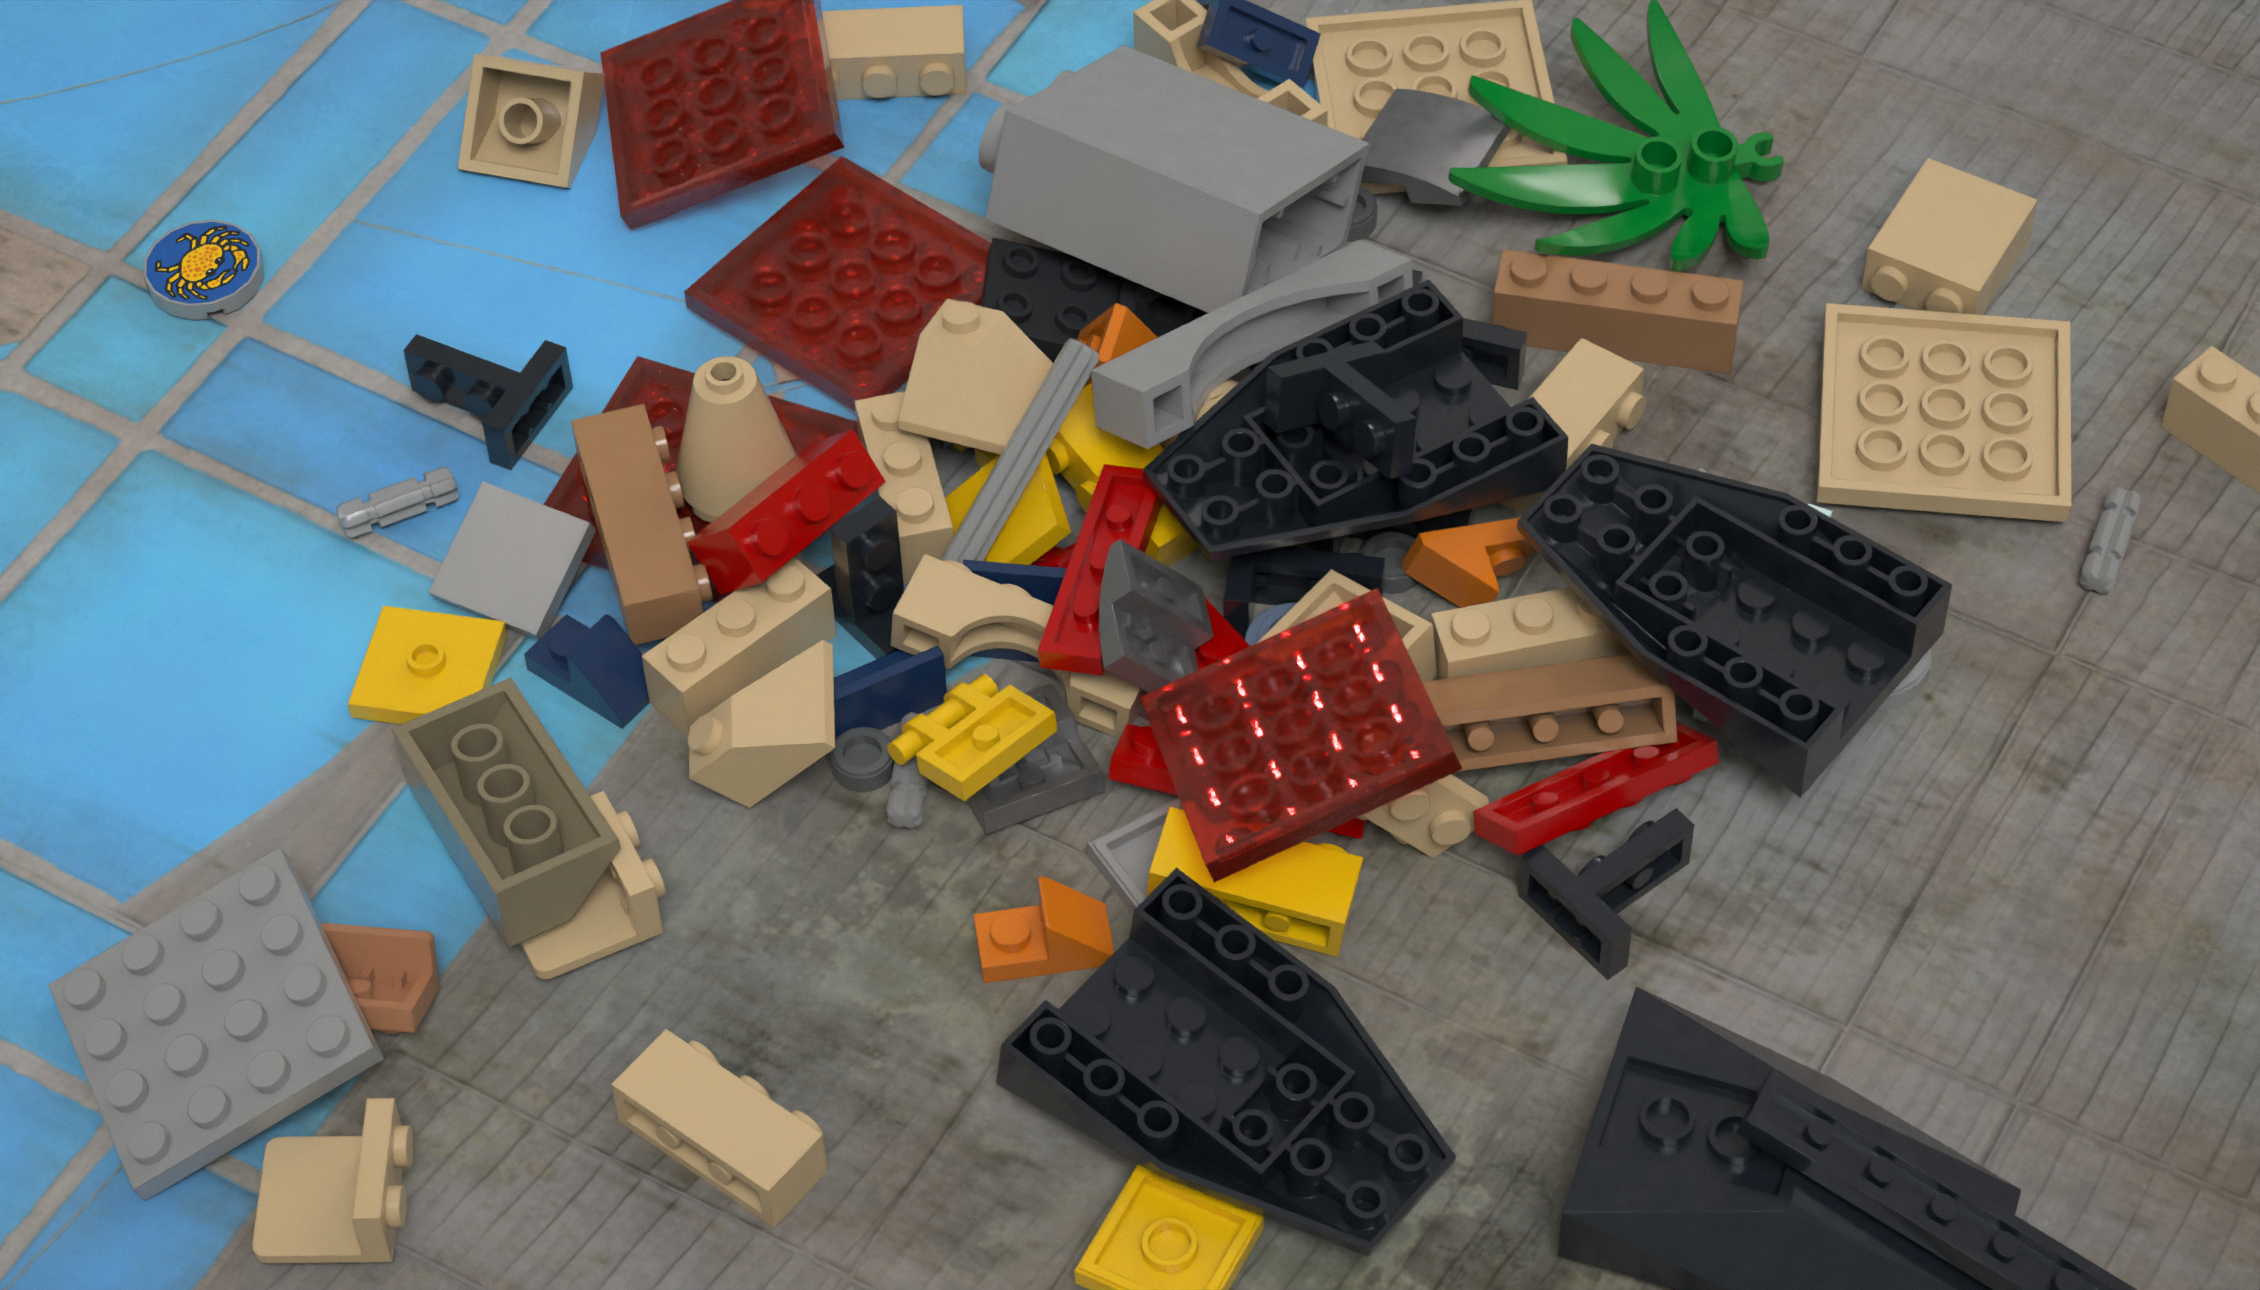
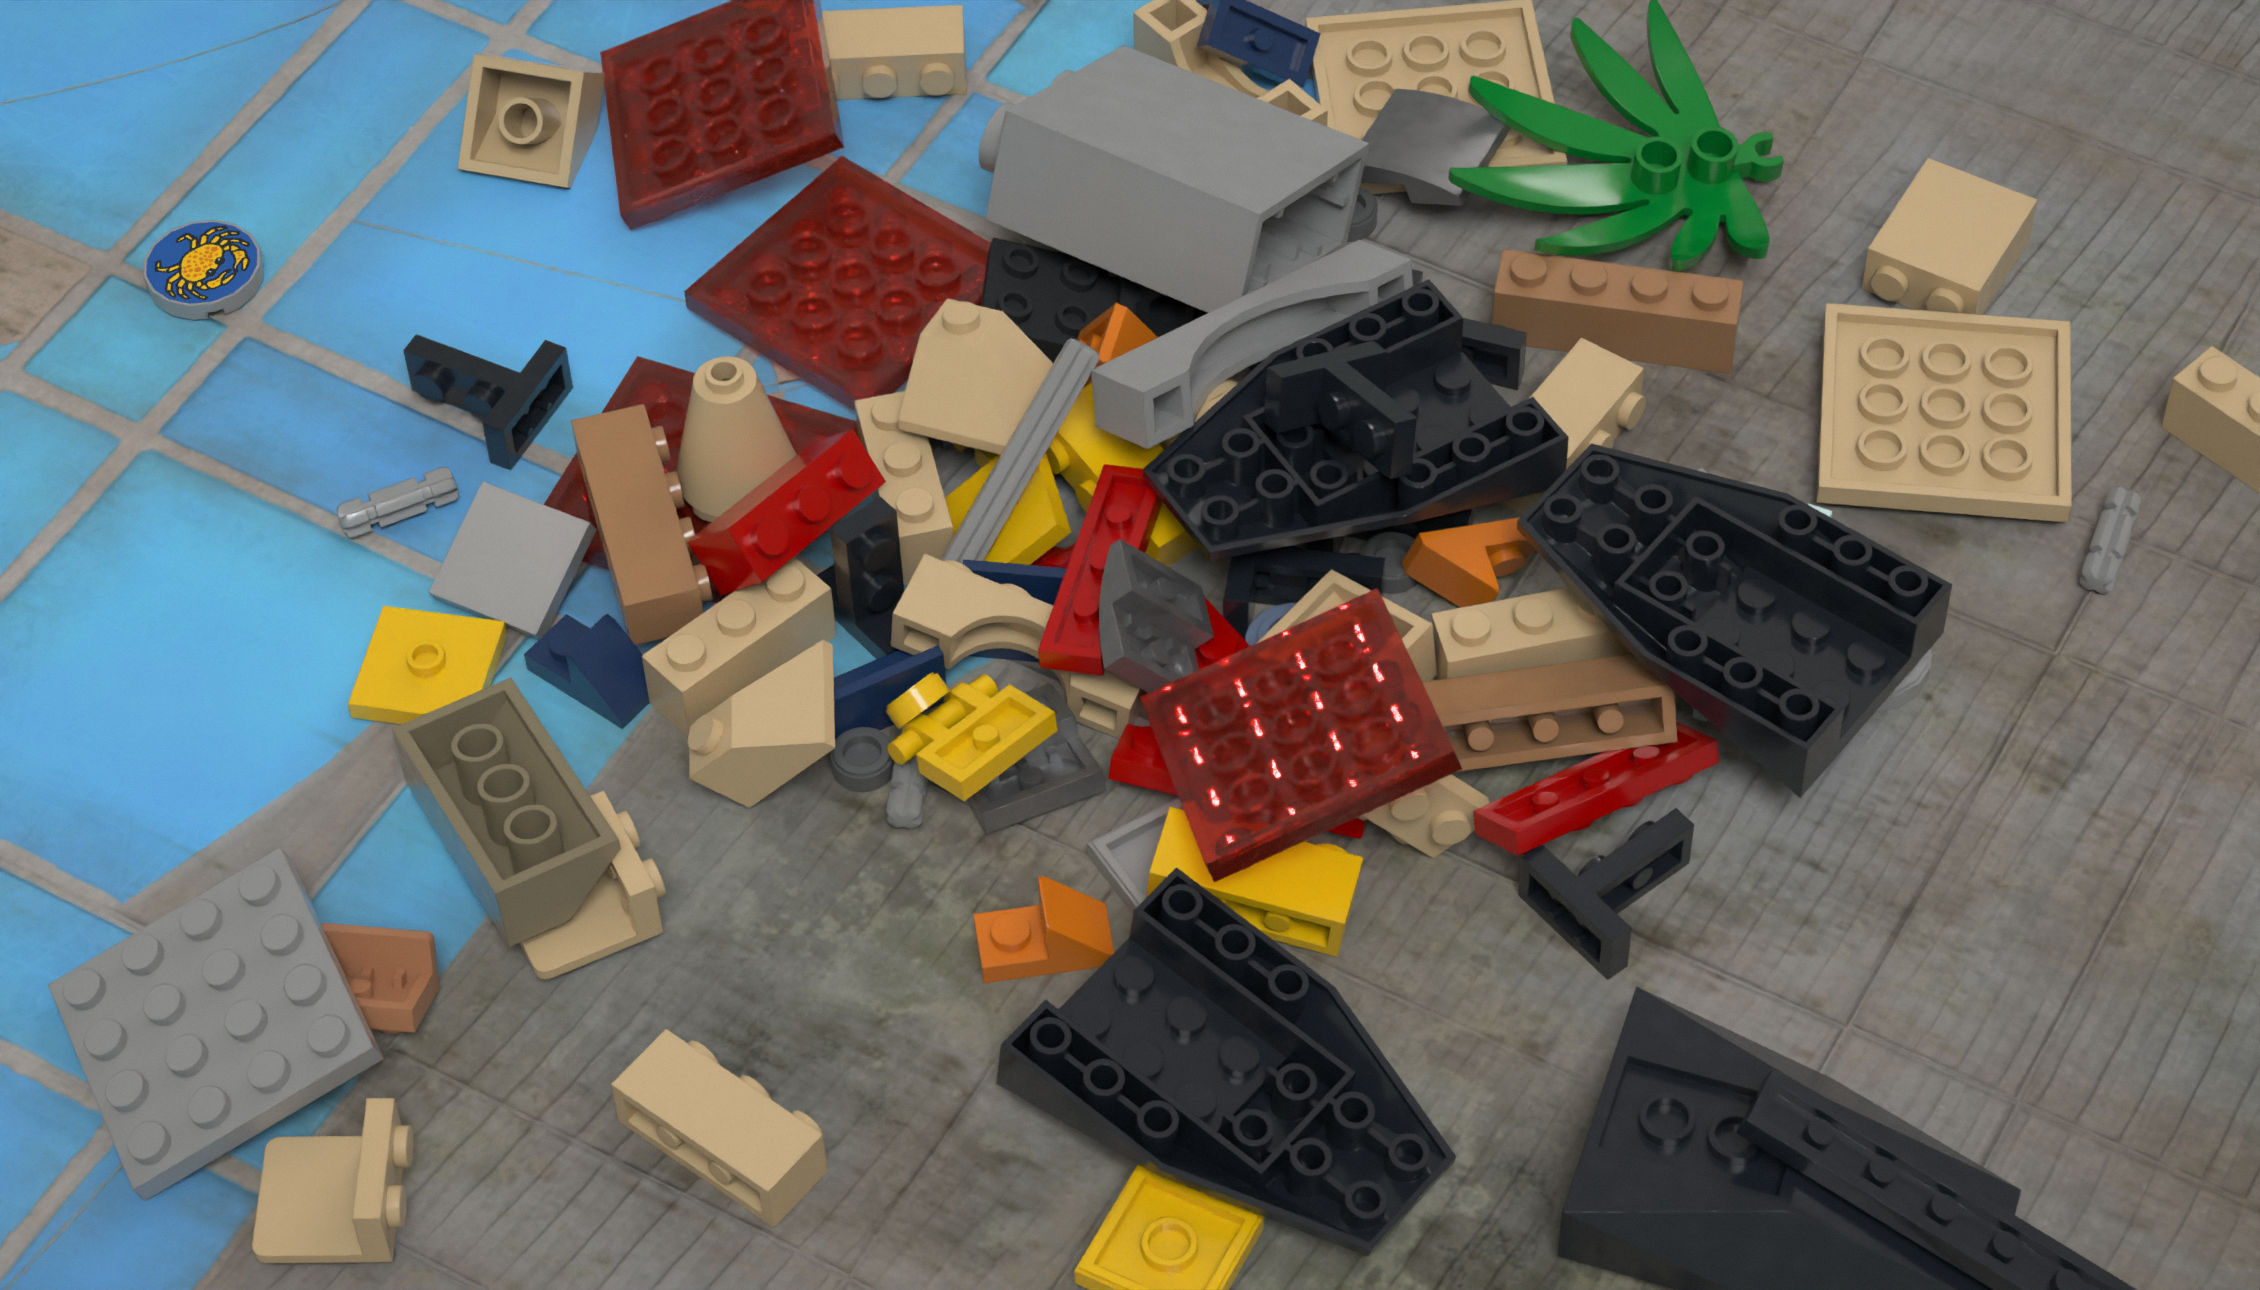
(917, 699): none -> yellow tile

